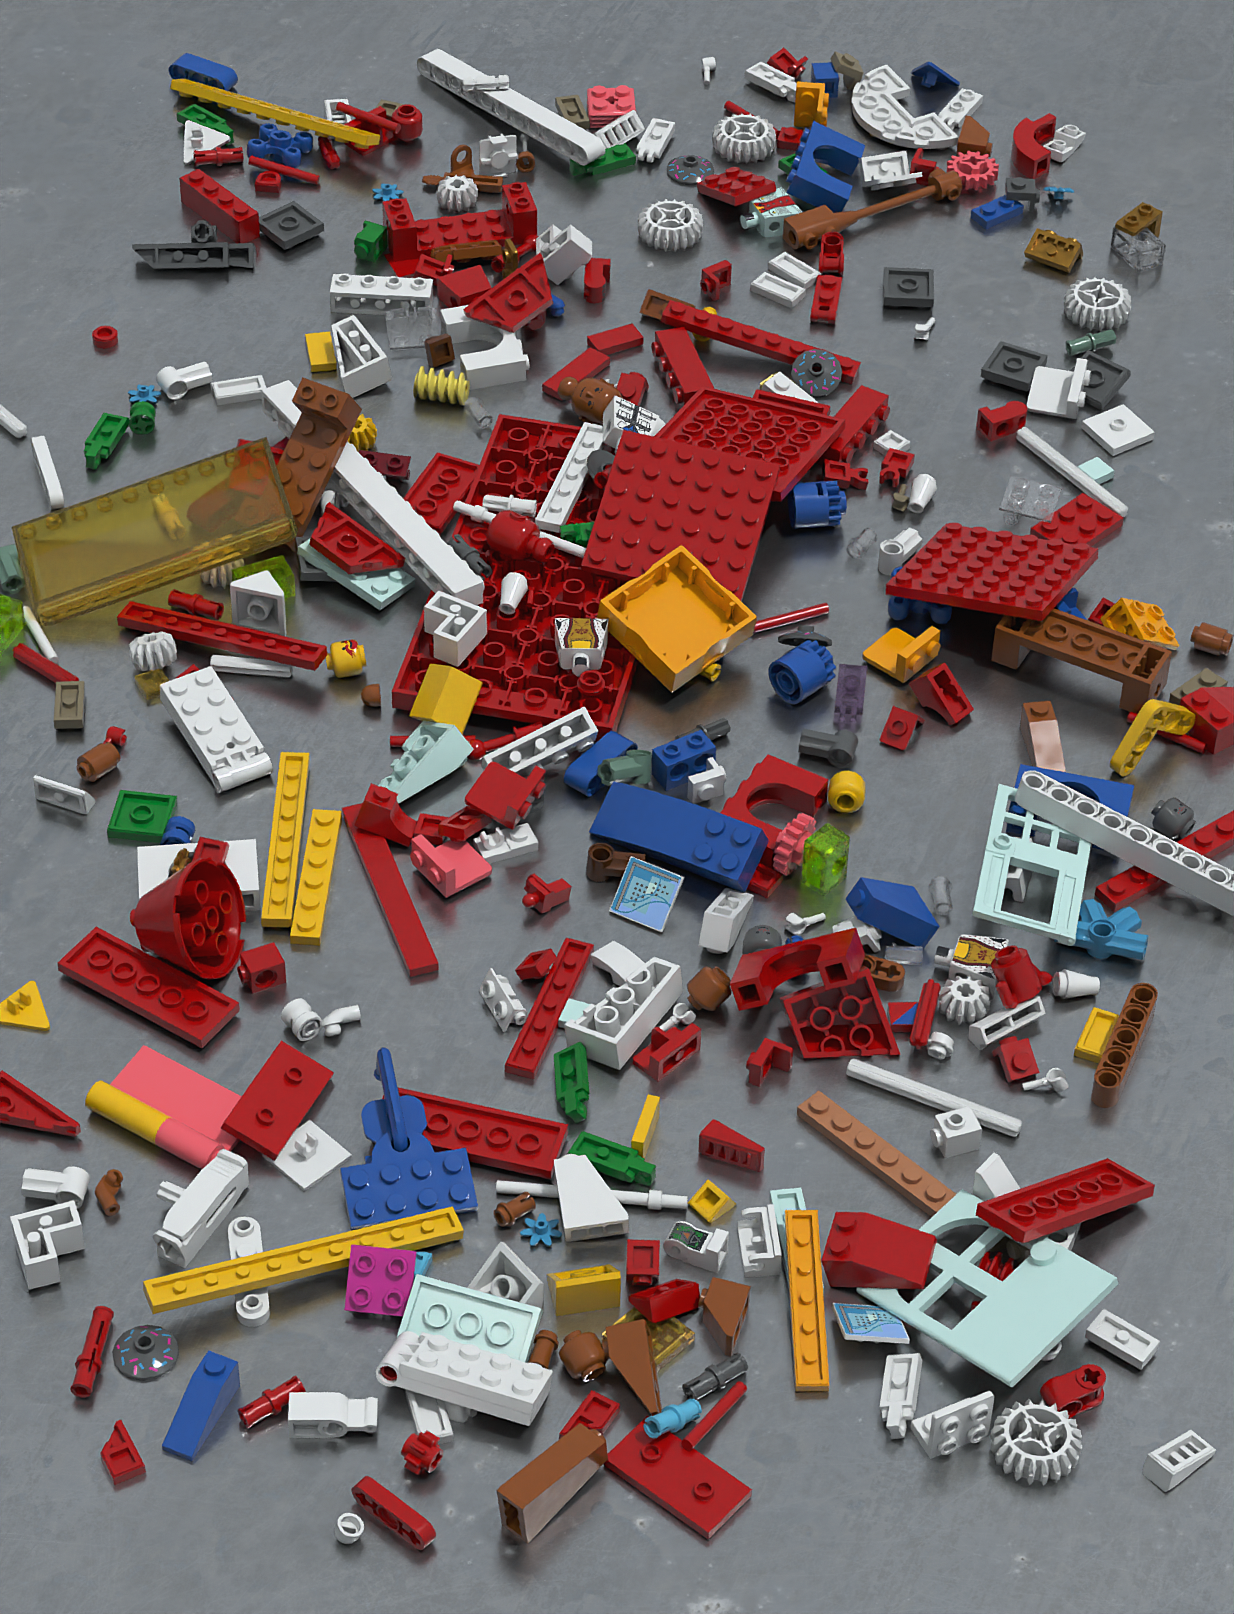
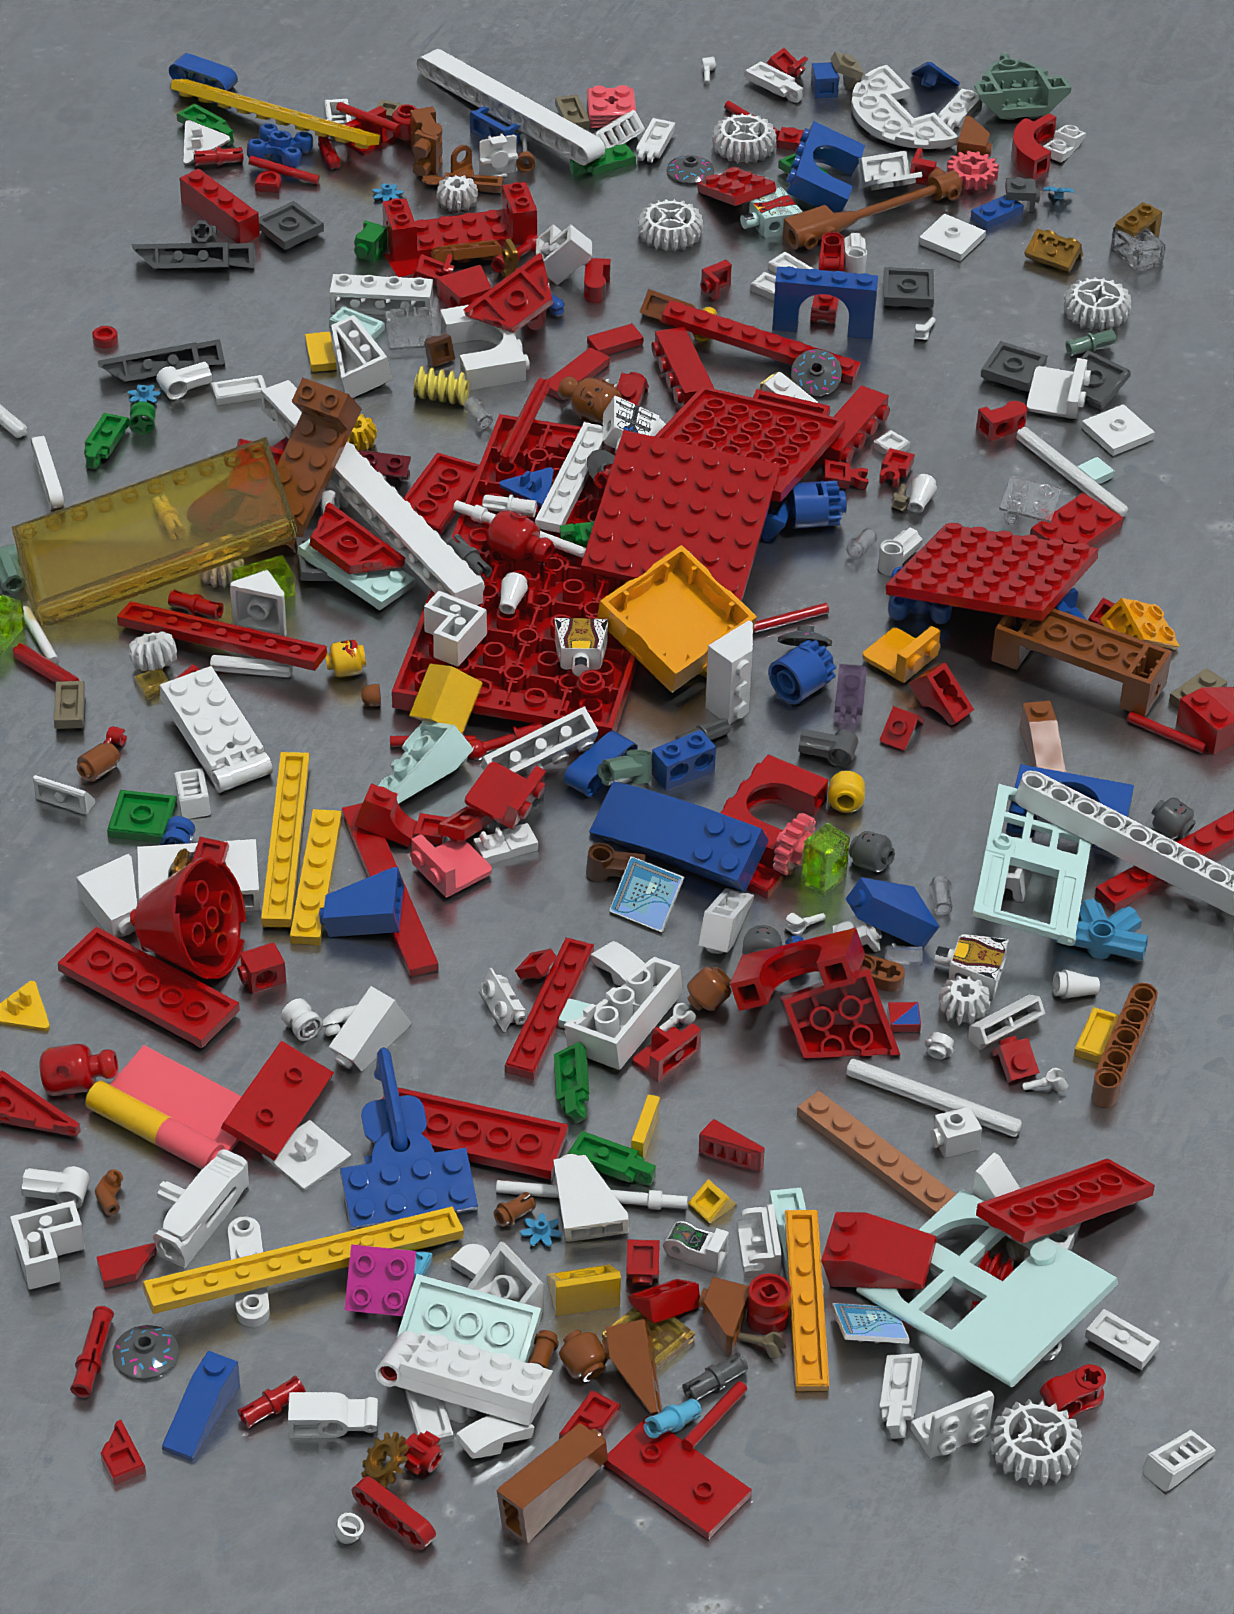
(74, 1069): none -> red piece
(110, 895): none -> white slope
(124, 1265): none -> red tile
(149, 363): none -> dark grey wedge
(192, 796): none -> white slope
(365, 906): none -> blue slope
(371, 1026): none -> white slope
(372, 326): none -> light aqua tile
(394, 1448): none -> pearl gold gear
(426, 141): none -> dark orange hips
(470, 1259): none -> white tile
(485, 83): white axle -> none
(485, 126): none -> blue hinge
(489, 1434): none -> white slope
(524, 421): none -> red axle
(530, 485): none -> blue piece
(544, 895): red piece -> none
(706, 784): white bracket -> none
(730, 673): none -> white slope
(768, 1055): red bracket -> none
(768, 1303): none -> red wheel
(771, 1342): none -> dark tan hand
(775, 521): none -> blue tile
(810, 104): light orange bracket -> none
(853, 289): none -> blue arch
(855, 254): none -> white piece
(871, 851): none -> dark grey head
(925, 1014): red axle -> none
(952, 237): none -> white plate
(1017, 976): red piece -> none
(1020, 89): none -> sand green wedge
(1152, 717): yellow beam -> none
(1212, 639): dark orange brick -> none

